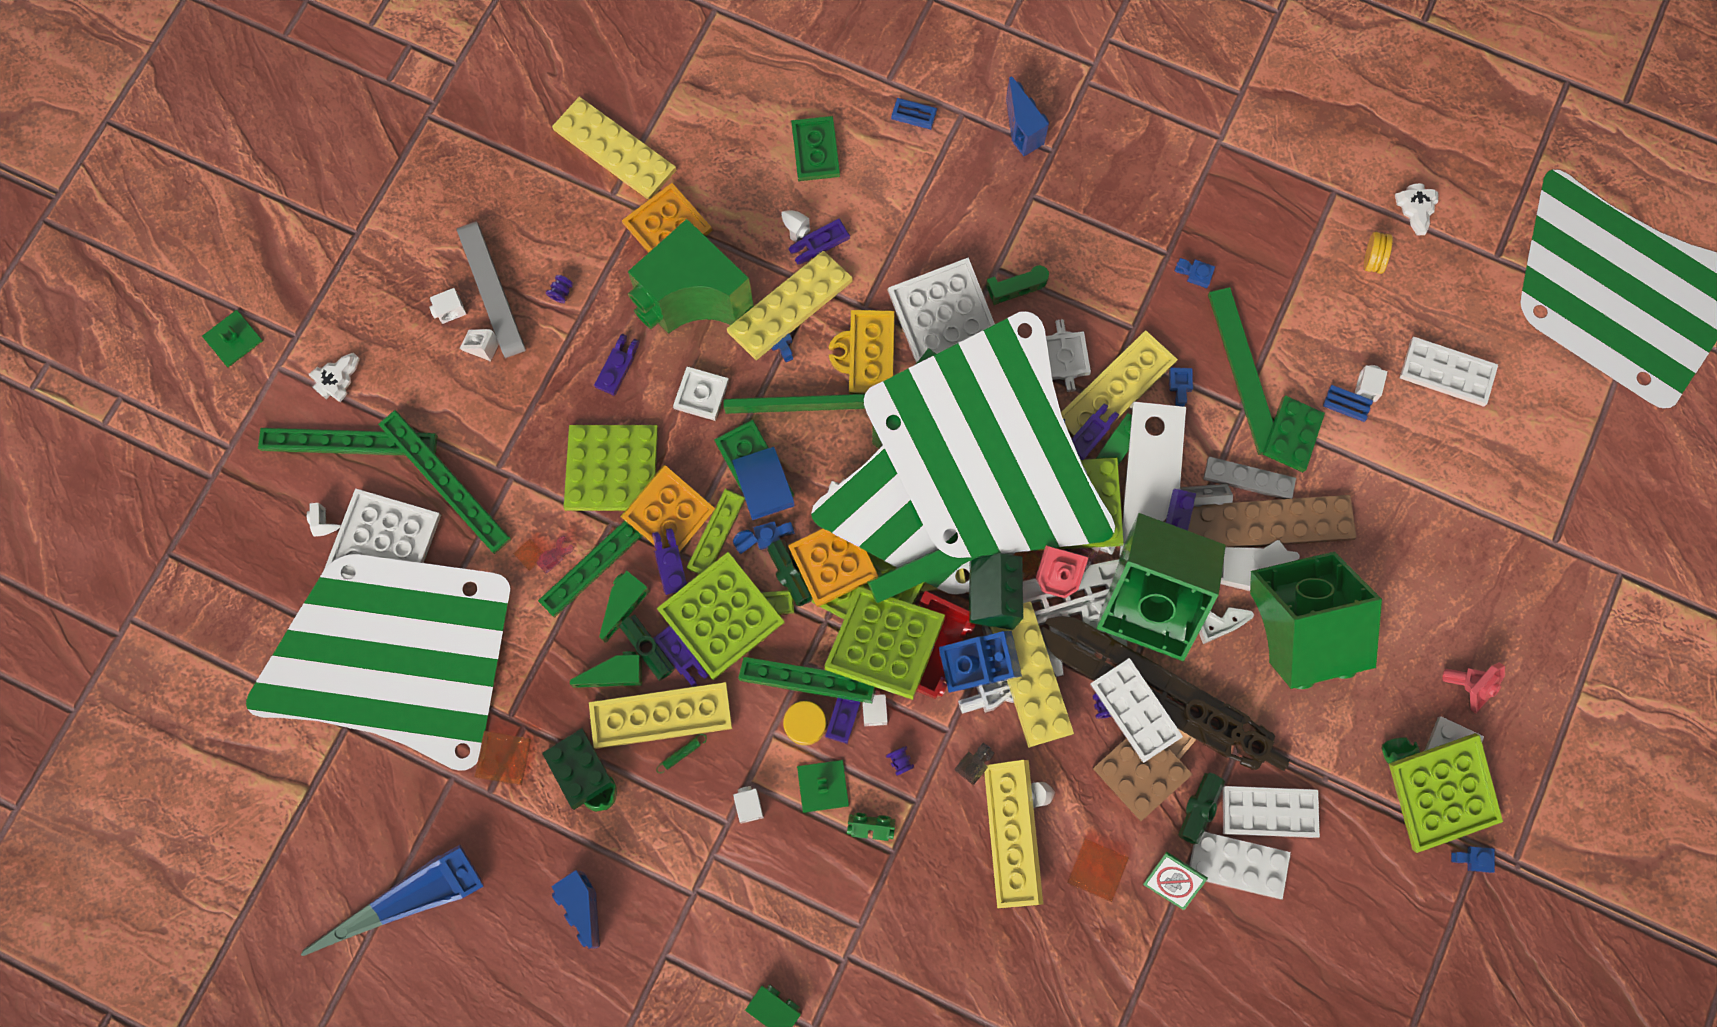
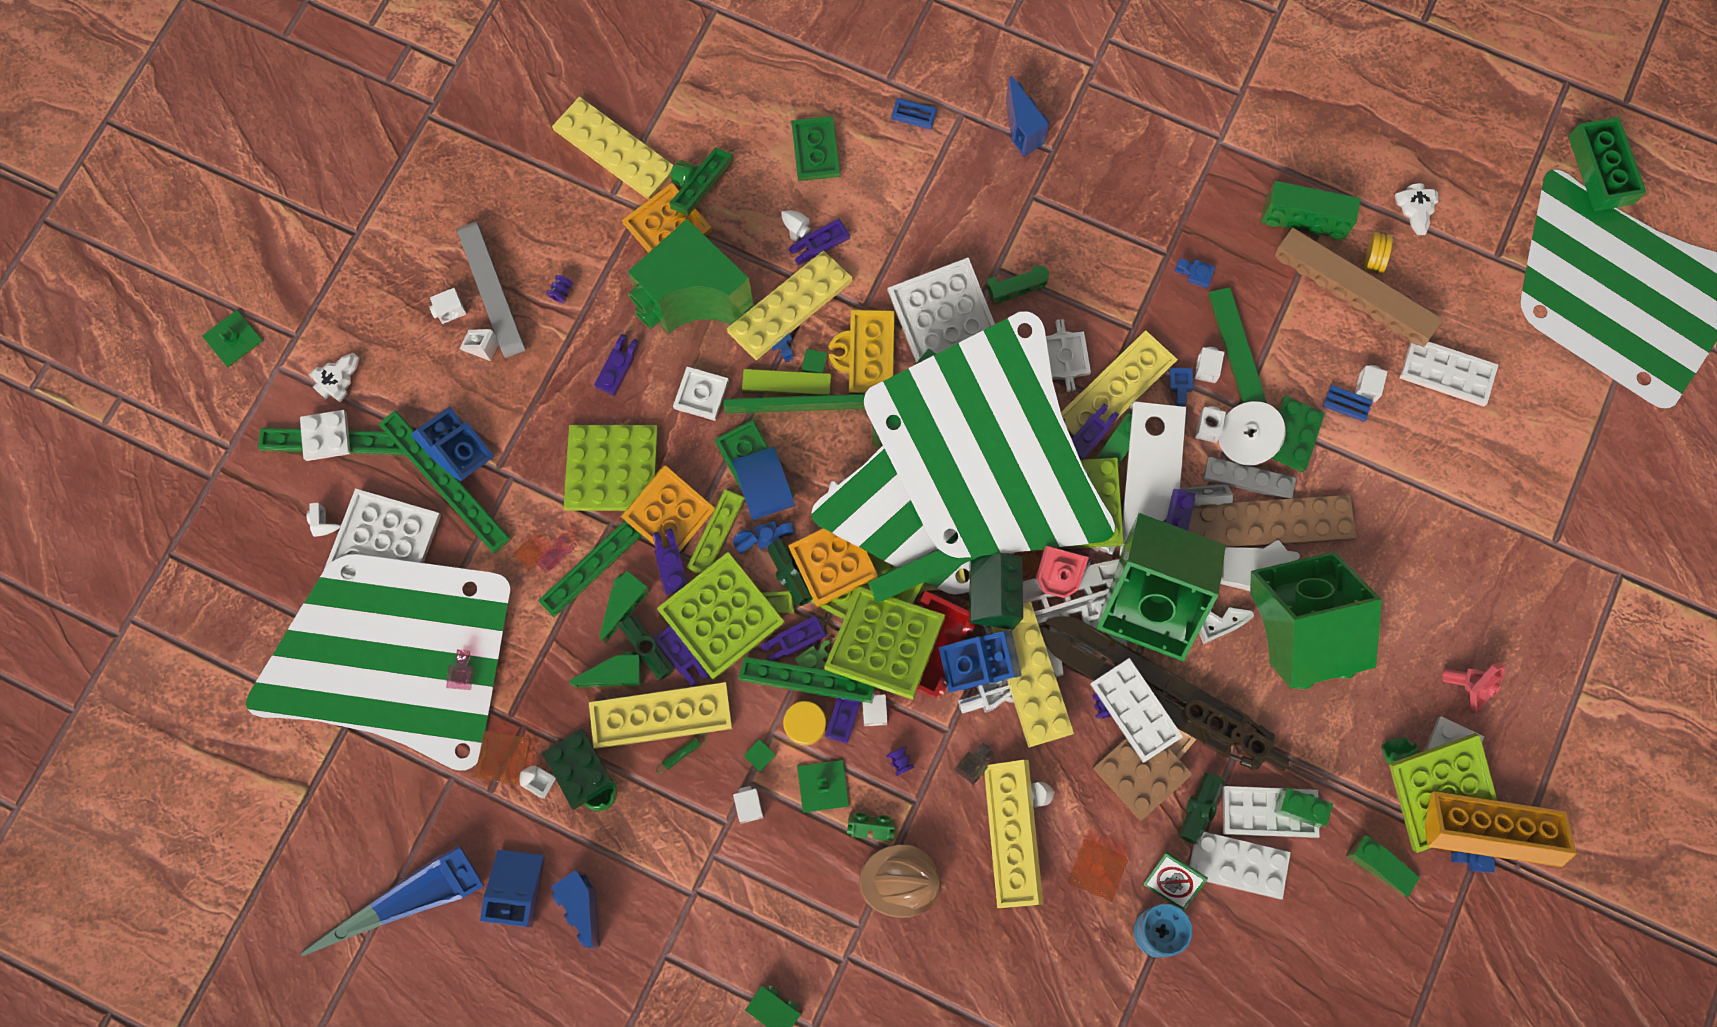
(325, 435): none -> white plate
(453, 444): none -> blue slope
(460, 675): none -> clear pink plate
(513, 889): none -> blue slope
(536, 780): none -> white plate
(697, 179): none -> green plate
(759, 755): none -> green tile
(786, 382): none -> lime tile
(796, 638): none -> dark purple hinge
(812, 658): none -> bright green plate
(814, 361): none -> green tile
(899, 881): none -> medium nougat piece
(1172, 922): none -> dark azure wheel
(1207, 432): none -> white brick
(1209, 364): none -> white brick
(1266, 440): none -> white piece
(1303, 807): none -> green brick
(1310, 210): none -> green brick
(1358, 288): none -> medium nougat brick
(1383, 864): none -> green slope
(1499, 829): none -> light orange slope
(1607, 164): none -> green brick

